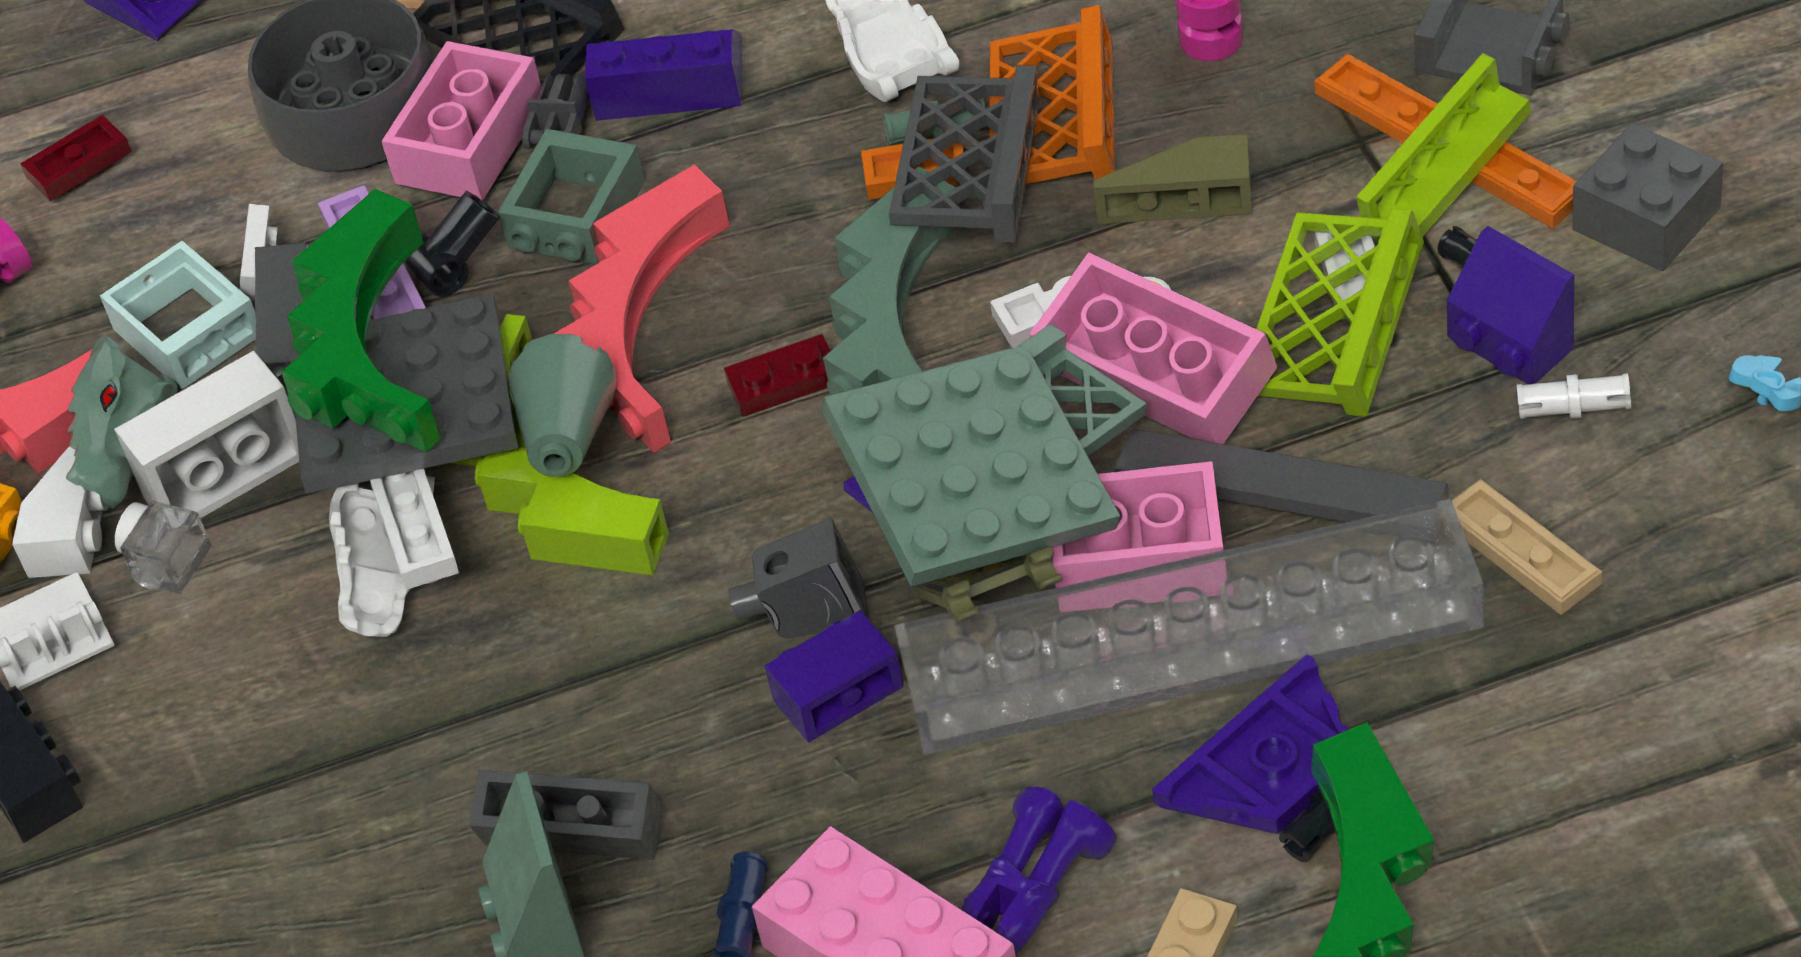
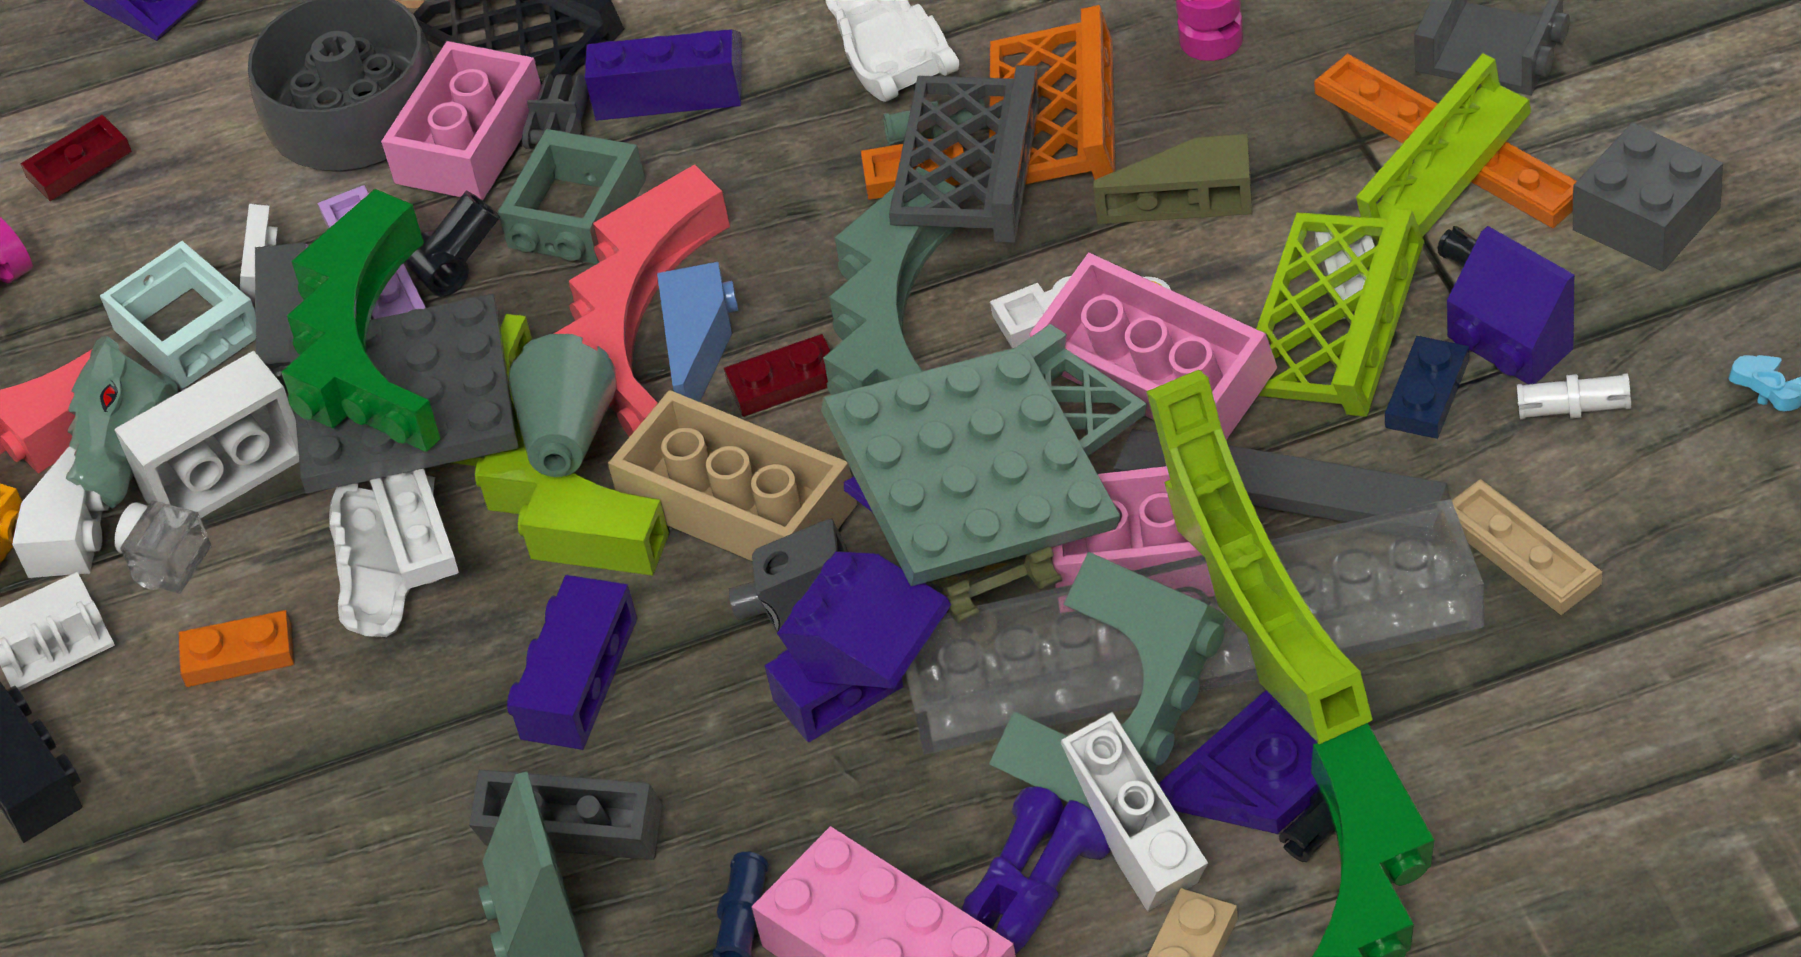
(236, 648): none -> orange plate
(572, 662): none -> dark purple brick
(695, 324): none -> medium blue slope
(729, 476): none -> tan brick
(861, 622): none -> dark purple slope
(1133, 813): none -> white slope
(1173, 642): none -> sand green arch
(1250, 583): none -> lime arch
(1427, 387): none -> dark blue plate

